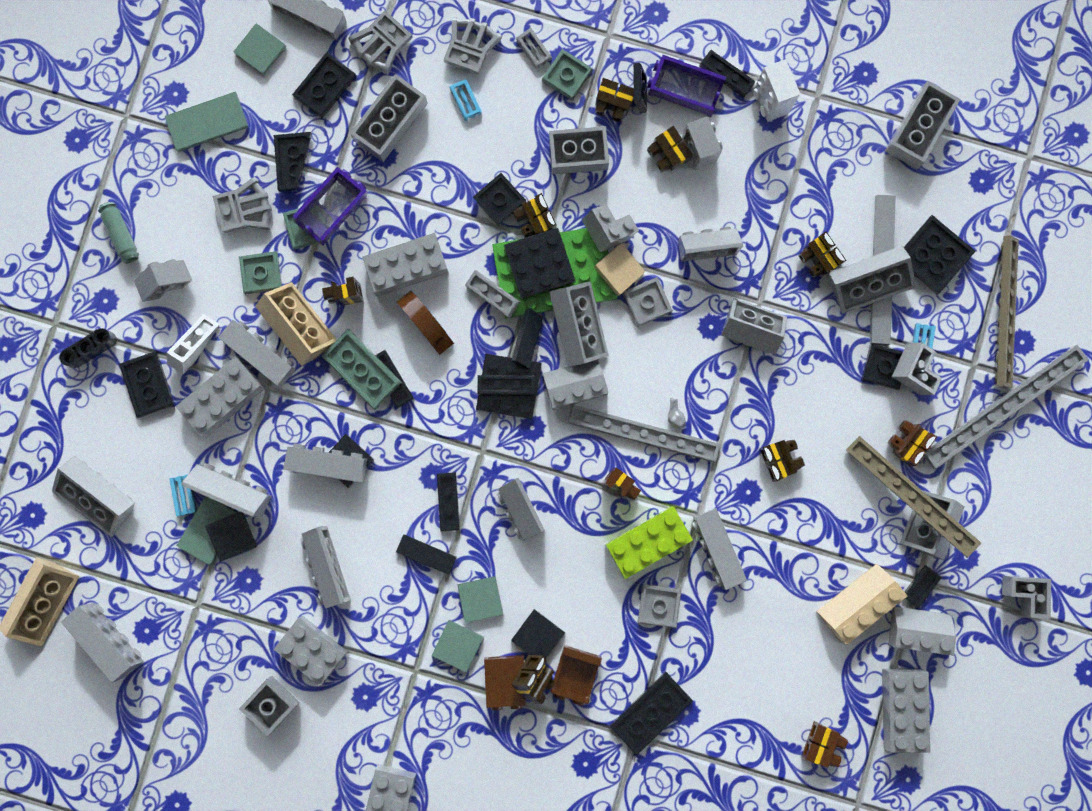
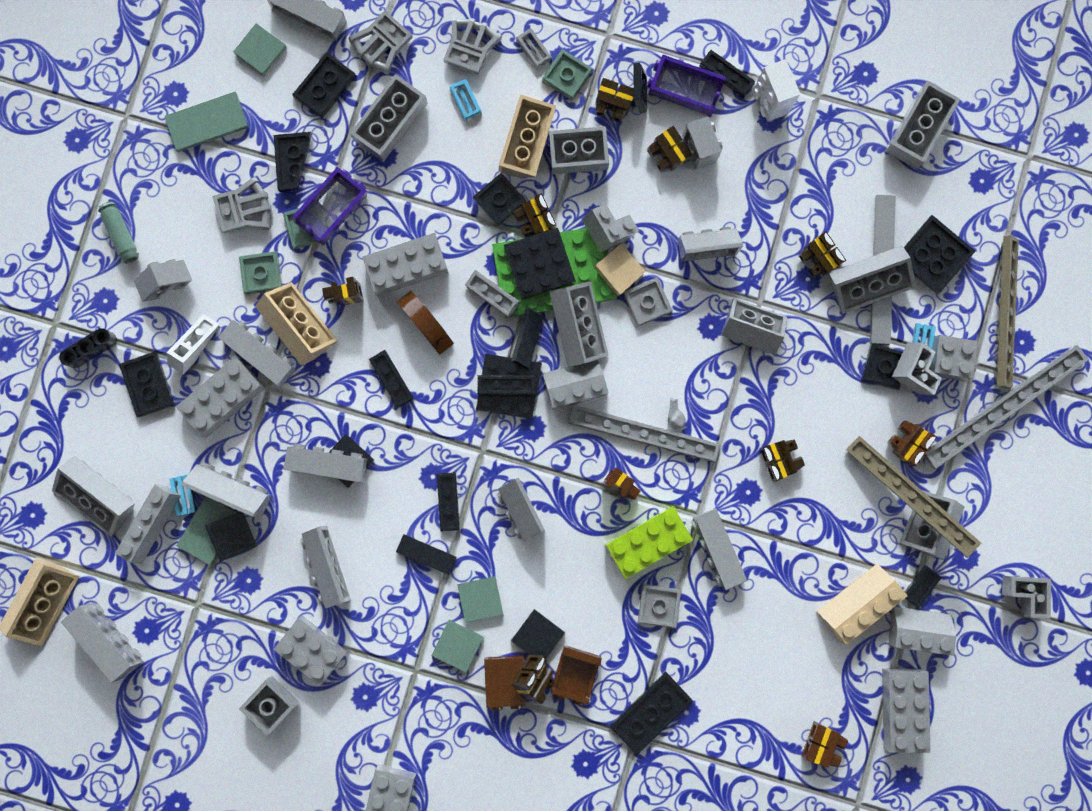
(148, 524): none -> light grey brick
(361, 369): sand green tile -> none
(526, 137): none -> tan slope
(954, 357): none -> light grey brick

